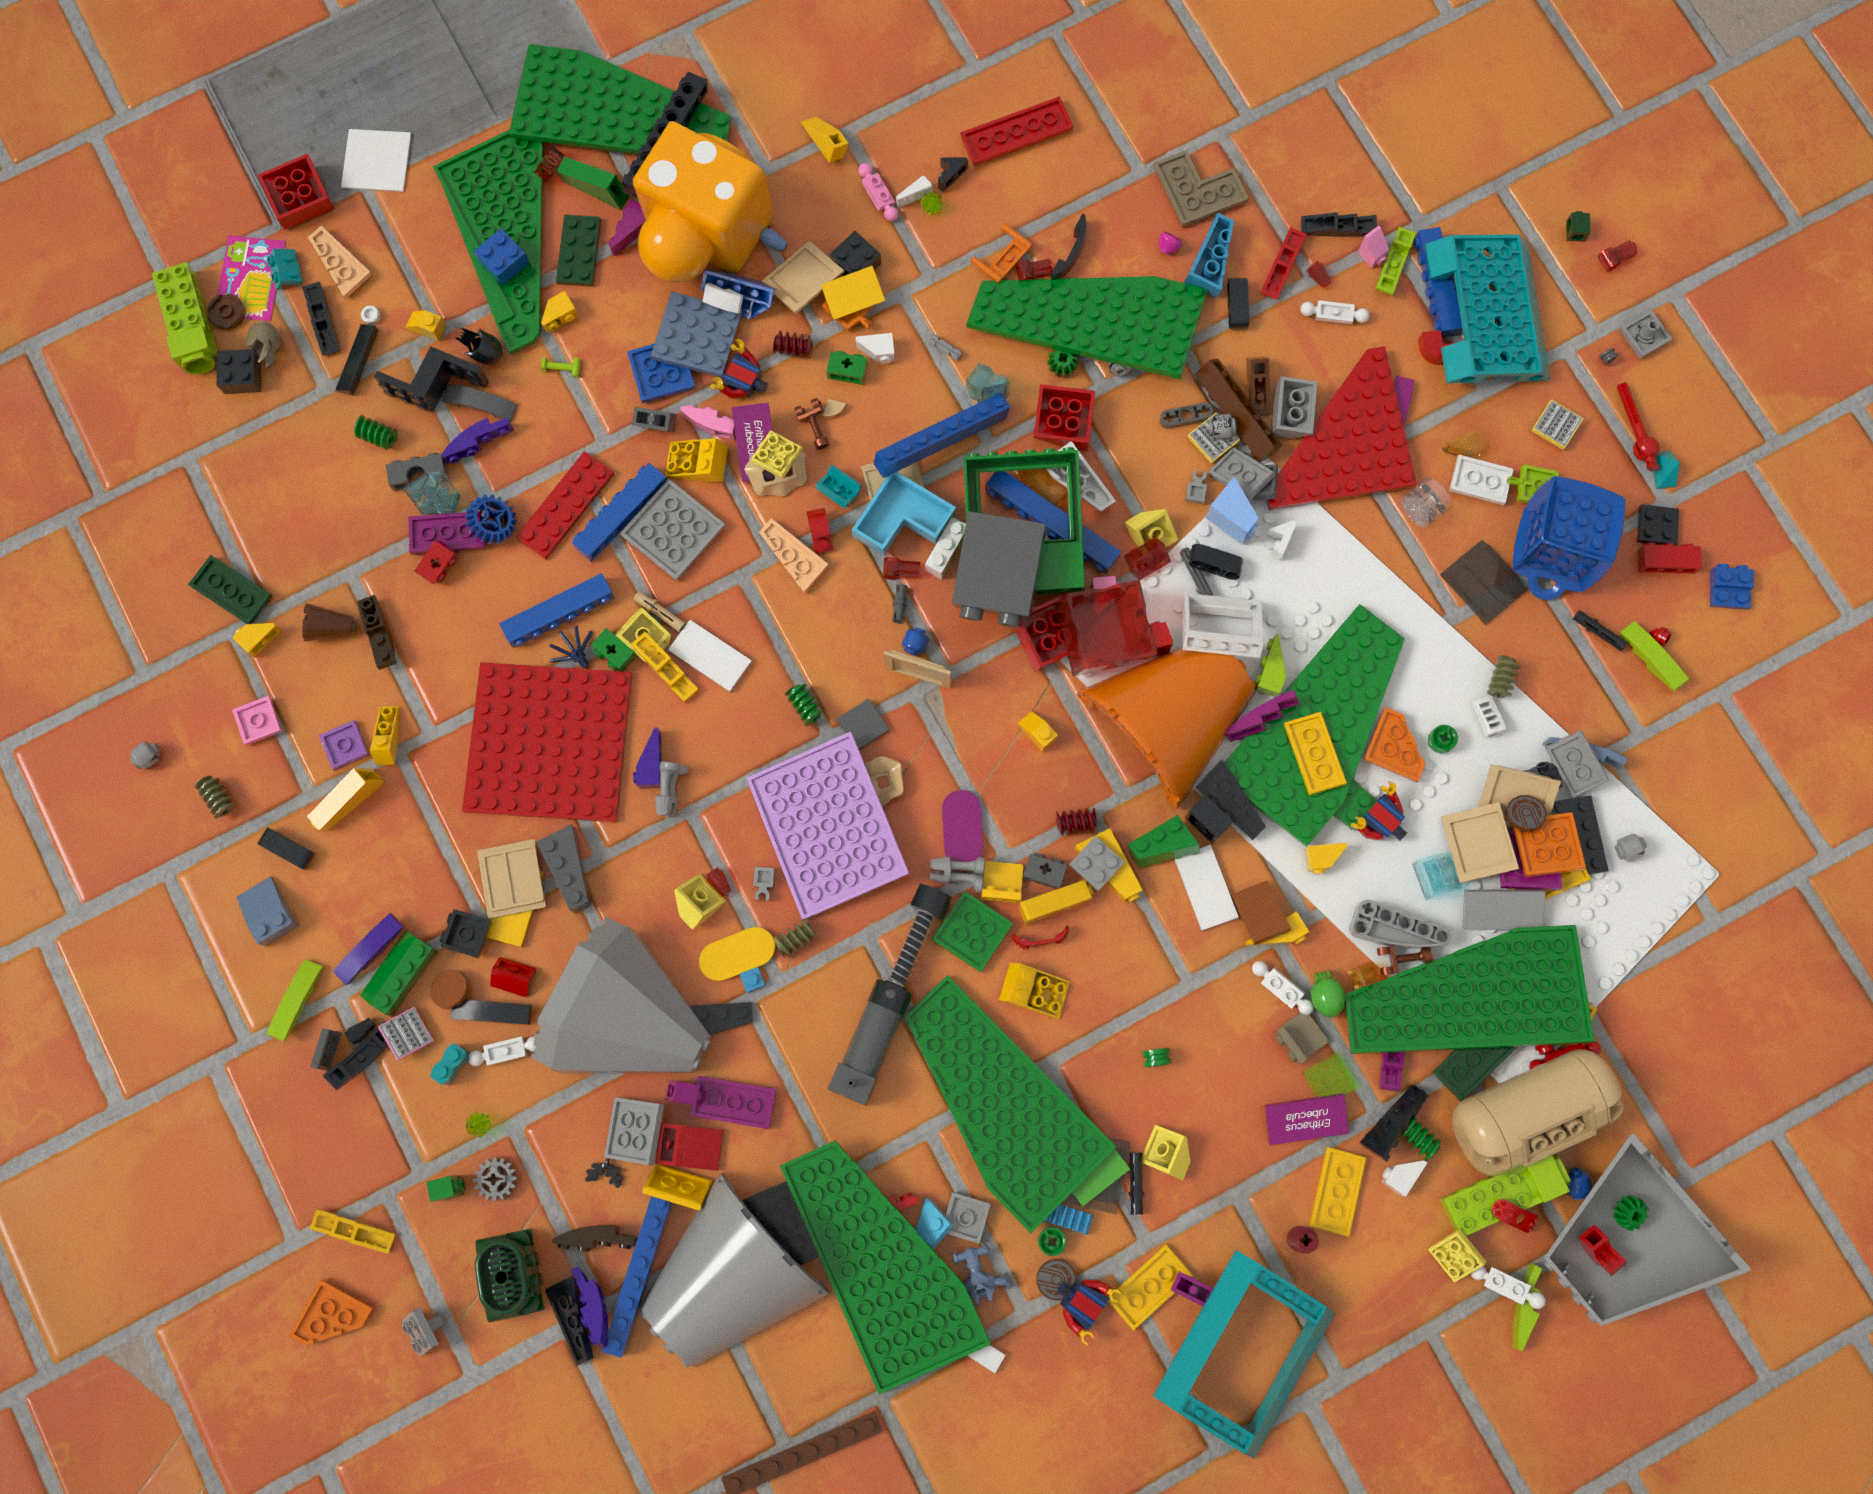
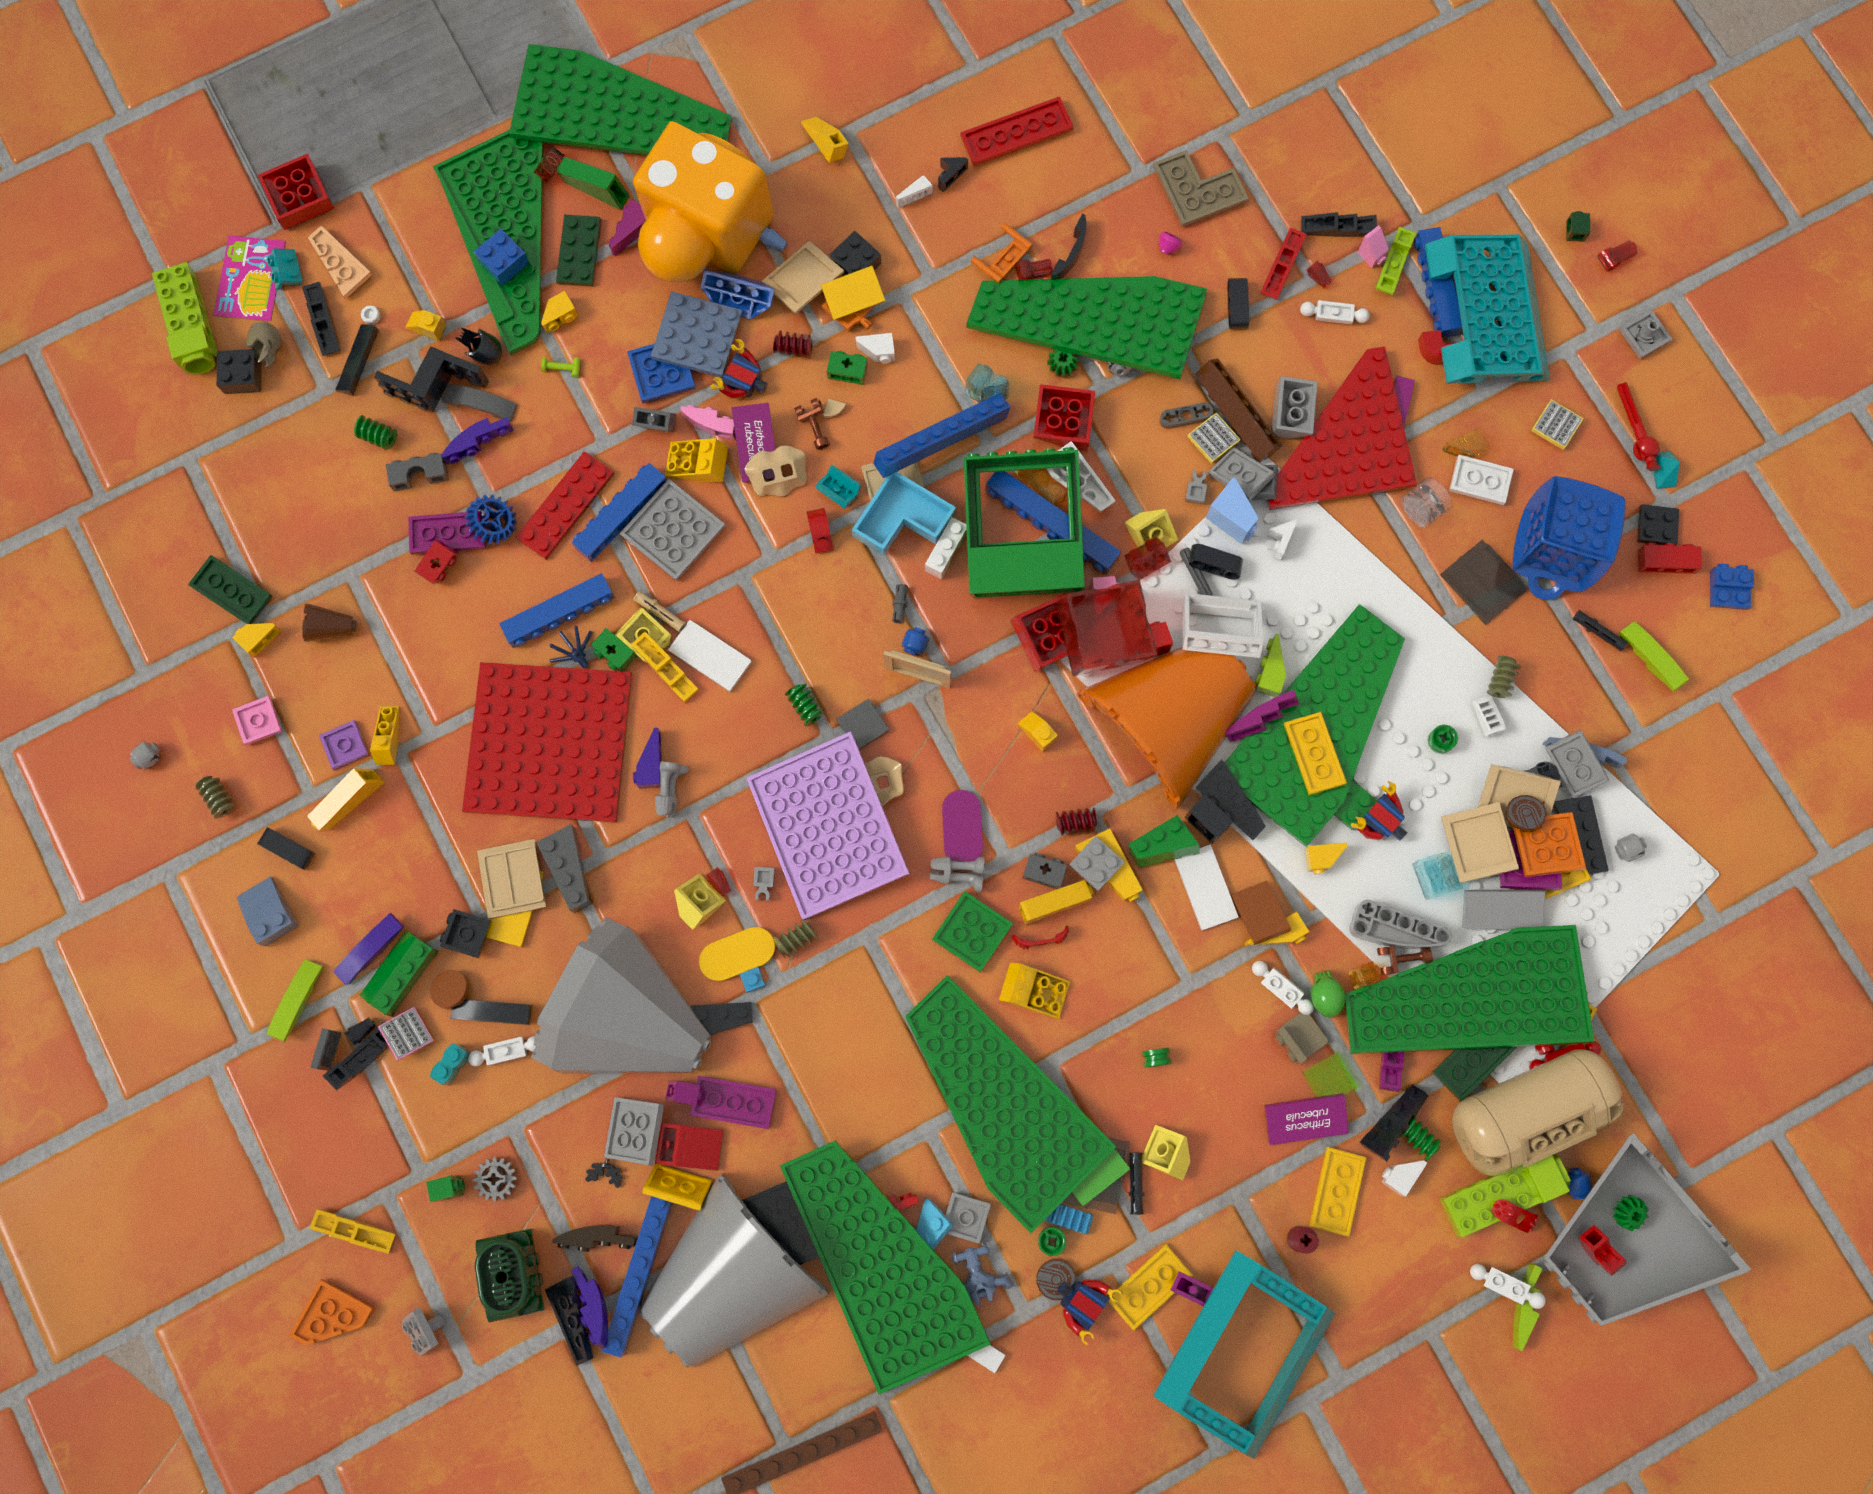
(226, 311): reddish brown tile -> none
(376, 160): white piece -> none
(377, 632): dark brown slope -> none
(433, 493): clear light blue slope -> none
(478, 1124): clear neon green gear -> none
(512, 976): red panel -> none
(680, 110): black brick -> none
(723, 299): white slope -> none
(776, 454): light yellow tile -> none
(797, 558): light nougat wing -> none
(878, 192): bright pink plate -> none
(886, 1005): piece -> none
(895, 568): clear red piece -> none
(931, 203): clear neon green gear -> none
(945, 347): light grey axle -> none
(999, 568): dark grey brick -> none
(1002, 882): yellow bracket -> none
(1211, 258): dark azure wedge -> none
(1223, 426): light grey head -> none
(1259, 383): reddish brown slope -> none
(1395, 747): orange plate -> none
(1457, 1255): light yellow tile -> none
(1530, 481): lime plate -> none
(1608, 356): dark grey bush -> none
(1661, 635): red plate -> none

